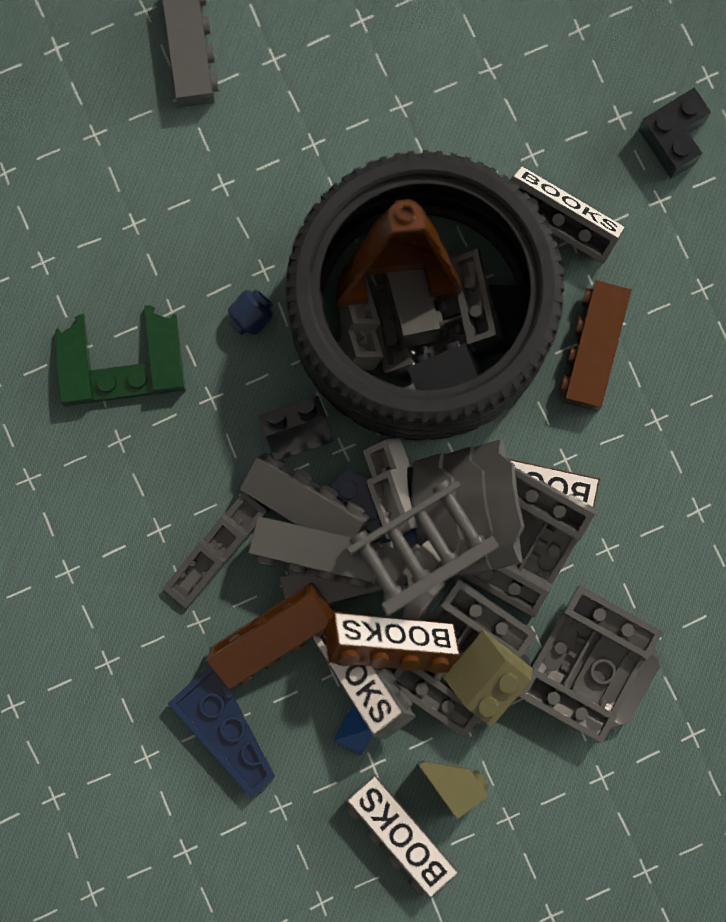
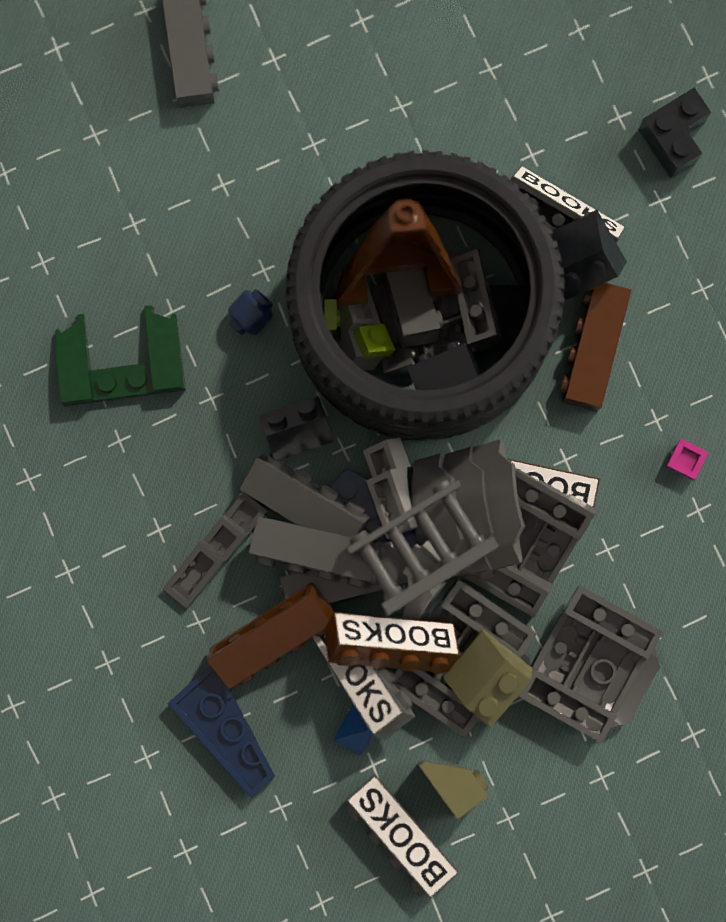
(332, 316): none -> lime plate
(374, 341): none -> lime plate
(587, 254): none -> black slope
(687, 459): none -> dark pink plate

